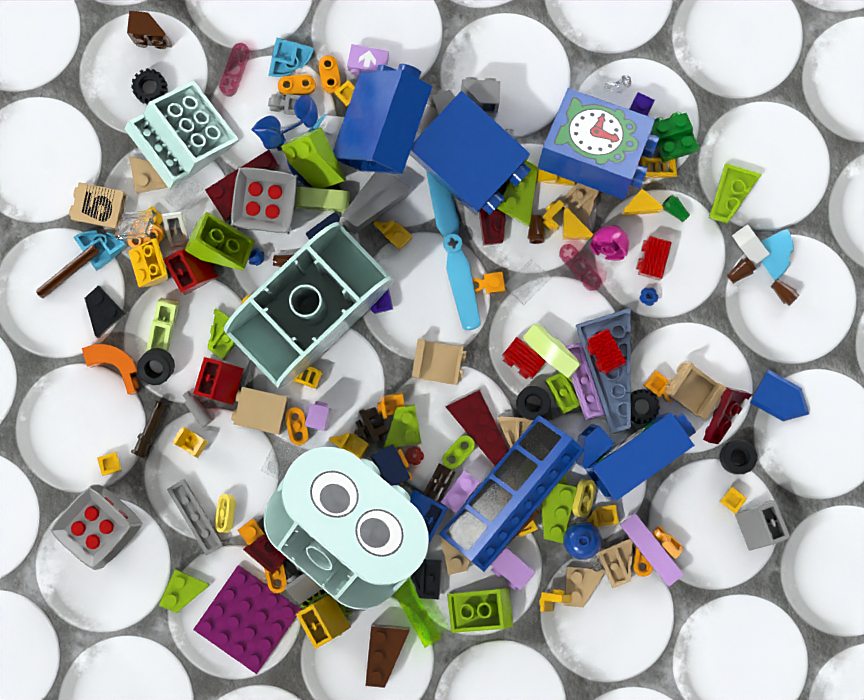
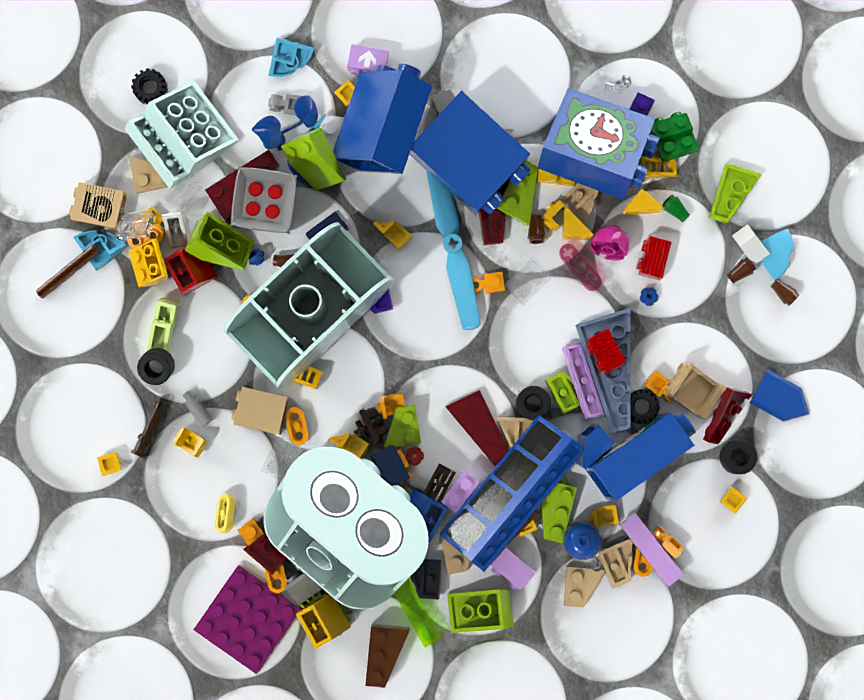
(96, 526): light grey piece -> none
(102, 311): black wing -> none
(106, 354): orange arch -> none
(146, 31): reddish brown slope -> none
(181, 591): lime wing -> none
(195, 517): light grey plate -> none
(218, 381): red slope -> none
(220, 342): lime wing -> none
(234, 55): clear pink beam -> none
(296, 86): light orange plate -> none
(318, 416): lavender brick -> none
(321, 199): yellowish green beam -> none
(329, 73): light orange plate -> none
(375, 198): light grey slope -> none
(438, 362): tan panel -> none
(458, 452): lime plate -> none
(483, 92): light grey slope -> none
(523, 358): red brick -> none
(548, 598): yellow bracket -> none
(551, 350): yellowish green slope -> none
(584, 498): light yellow plate -> none
(762, 525): light grey slope -> none

